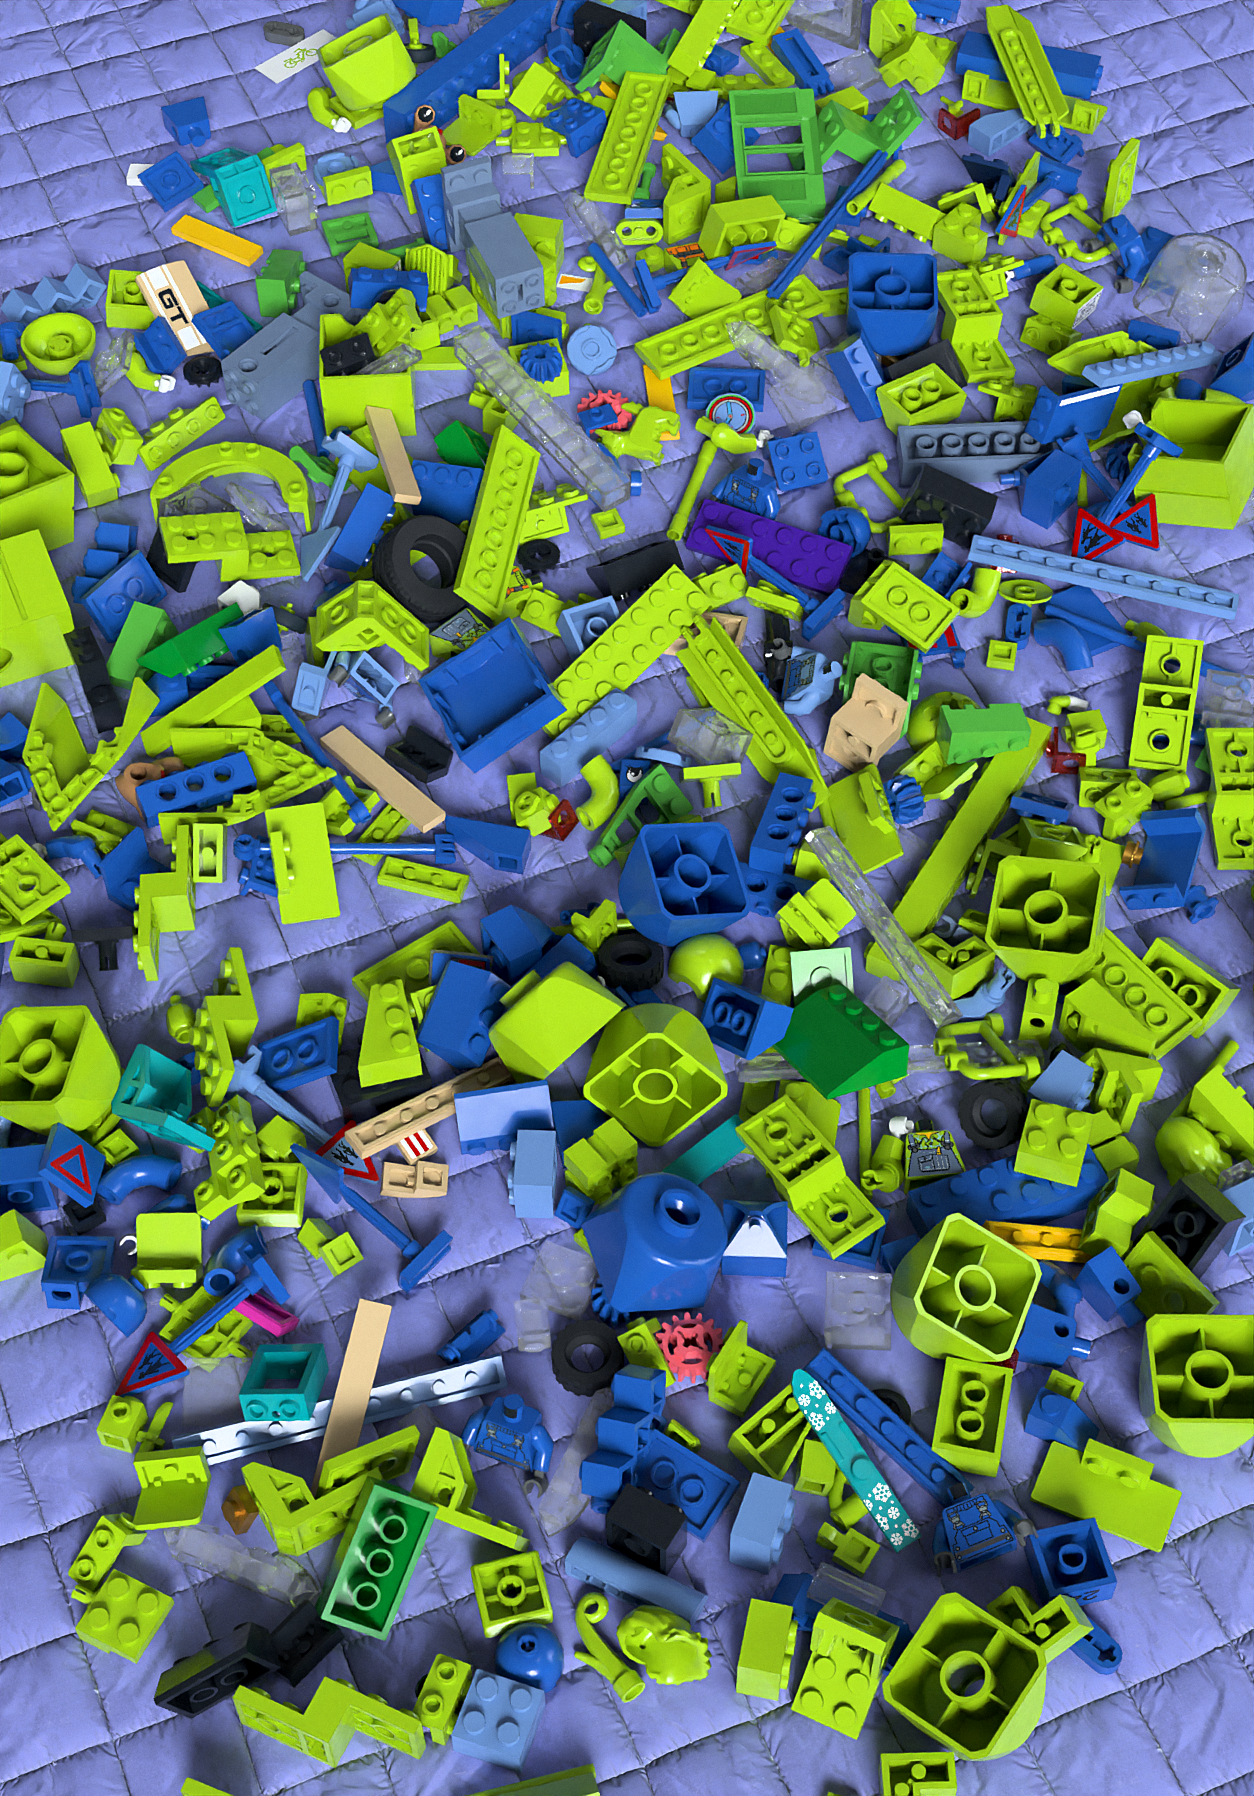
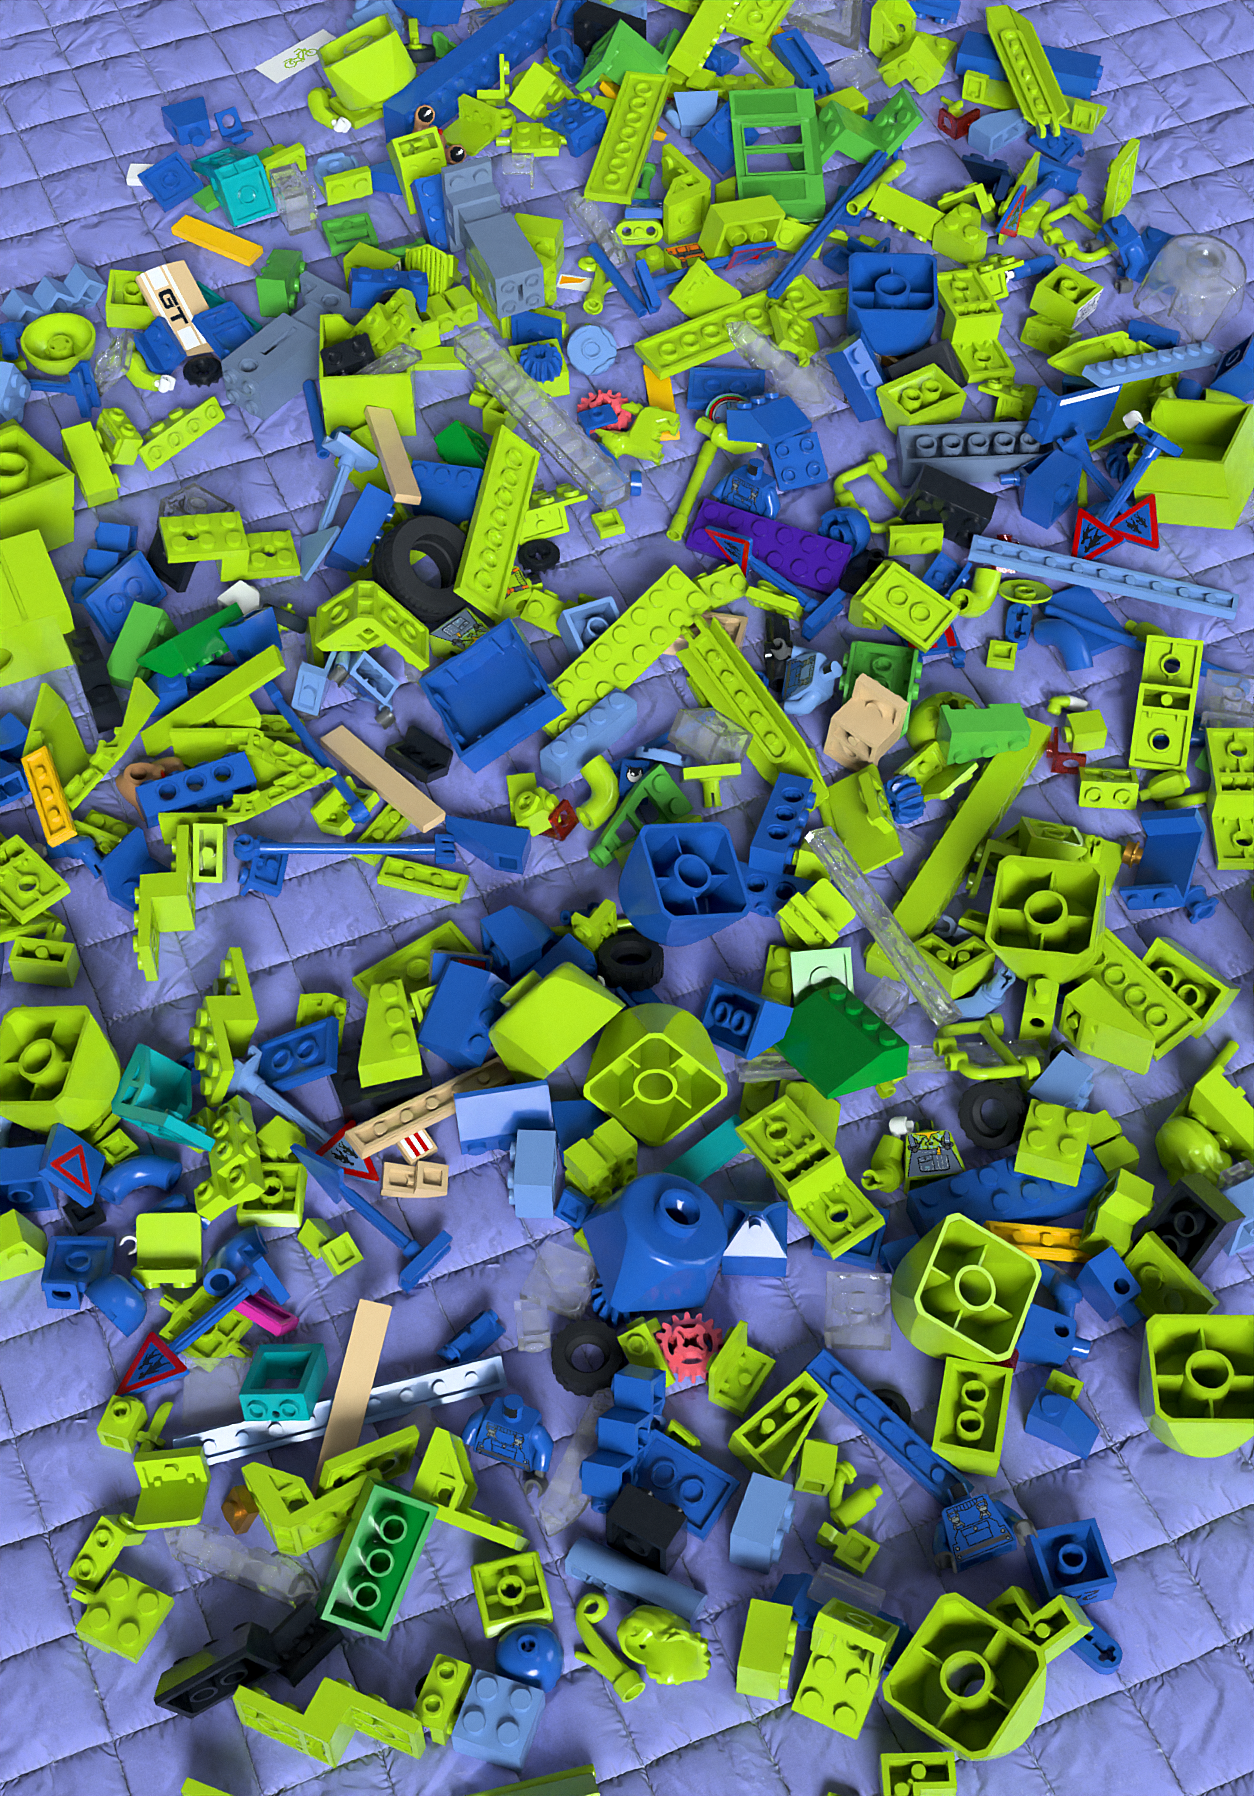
(49, 796): none -> yellow tile
(106, 940): black tile -> none
(179, 1019): lime plant -> none
(235, 458): lime windscreen -> none
(236, 133): none -> blue bracket
(256, 508): clear plate -> none
(283, 33): dark grey beam -> none
(302, 863): bracket -> none
(319, 468): bright green plate -> none
(331, 589): blue dish -> none
(635, 569): black slope -> none
(703, 958): lime cylinder -> none
(752, 955): blue piece -> none
(765, 419): none -> blue slope
(853, 1461): teal piece -> none
(865, 1145): lime bar -> none
(1052, 809): blue plate -> none
(1087, 743): lime piece -> none
(1111, 1489): lime bracket -> none
(1121, 1083): lime piece -> none
(1124, 807): lime bracket -> none

